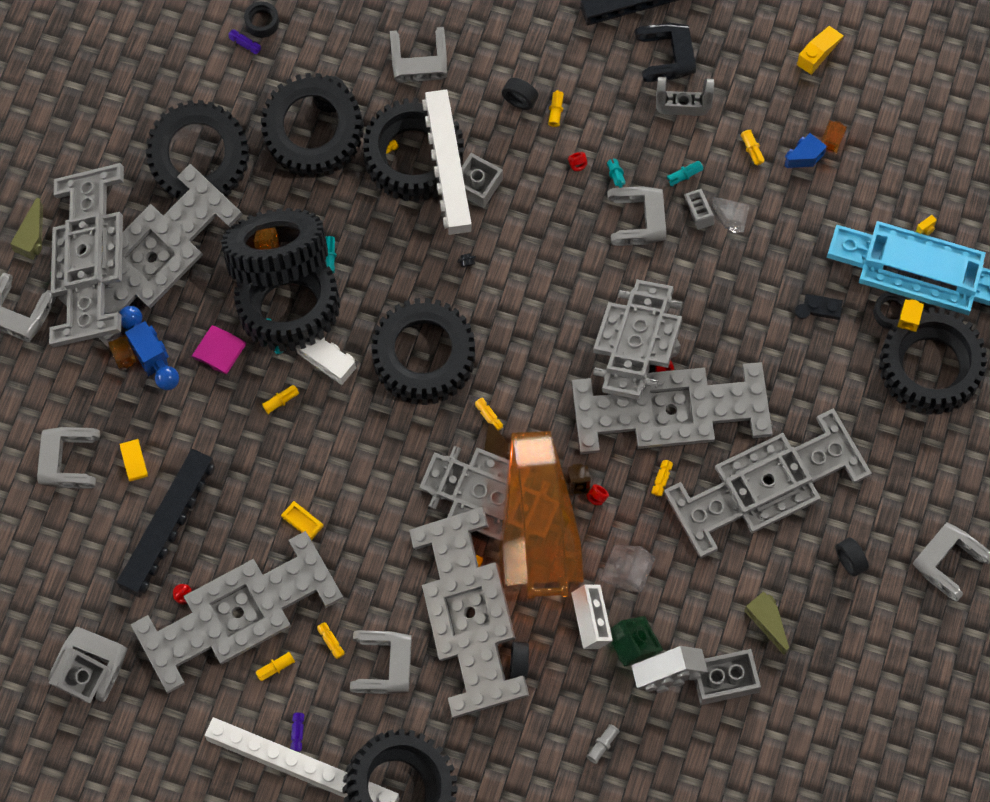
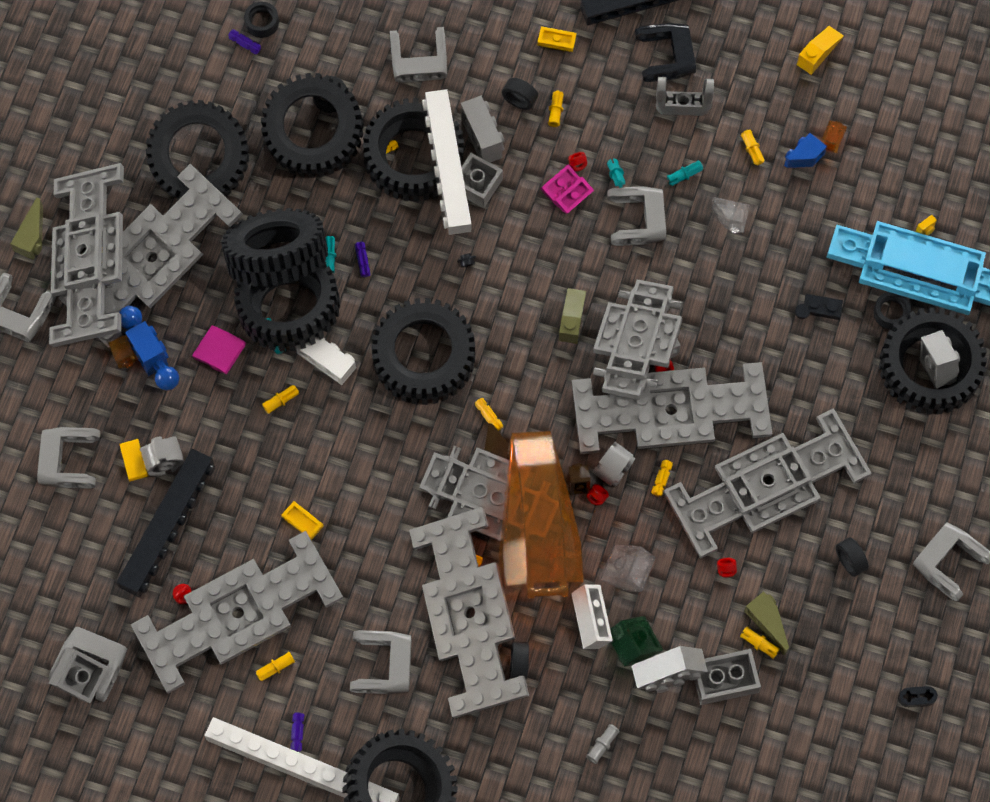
(162, 456): none -> light grey brick
(266, 239): clear orange brick -> none
(330, 640): yellow axle -> none
(362, 259): none -> dark purple axle
(482, 129): none -> light grey brick
(556, 39): none -> yellow plate
(567, 189): none -> dark pink slope
(572, 316): none -> olive slope
(613, 464): none -> light grey brick
(703, 219): light grey slope -> none
(727, 565): none -> red tile
(760, 642): none -> yellow pin
(910, 315): yellow brick -> none
(917, 691): none -> black beam
(939, 359): none -> light grey brick

